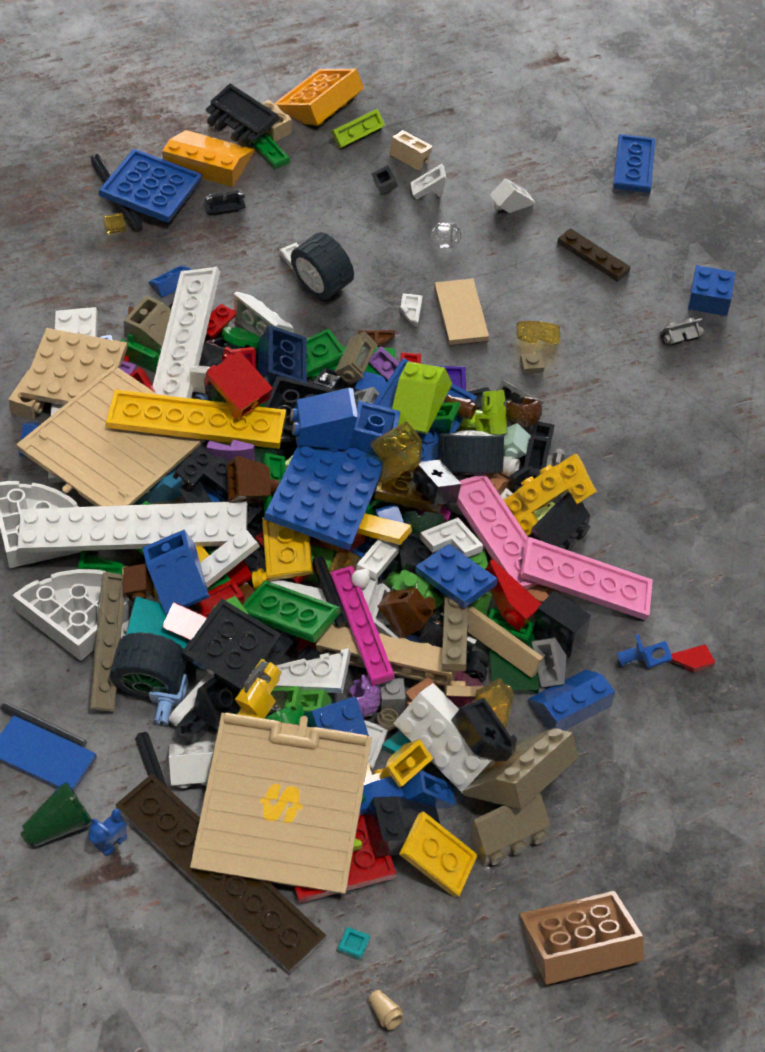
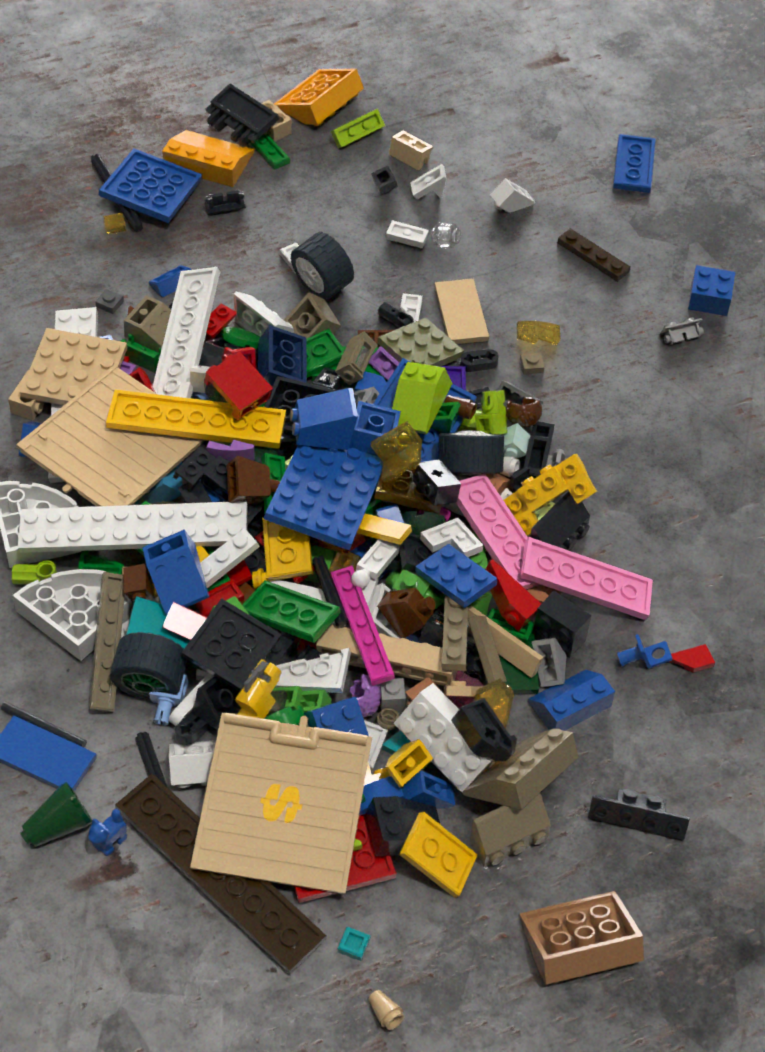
(29, 573): none -> lime piece
(109, 301): none -> dark grey plate
(312, 317): none -> dark tan slope
(395, 316): none -> black bar
(407, 234): none -> white plate
(421, 344): none -> olive plate
(479, 360): none -> black beam
(486, 648): none -> dark tan tile
(640, 813): none -> black bracket

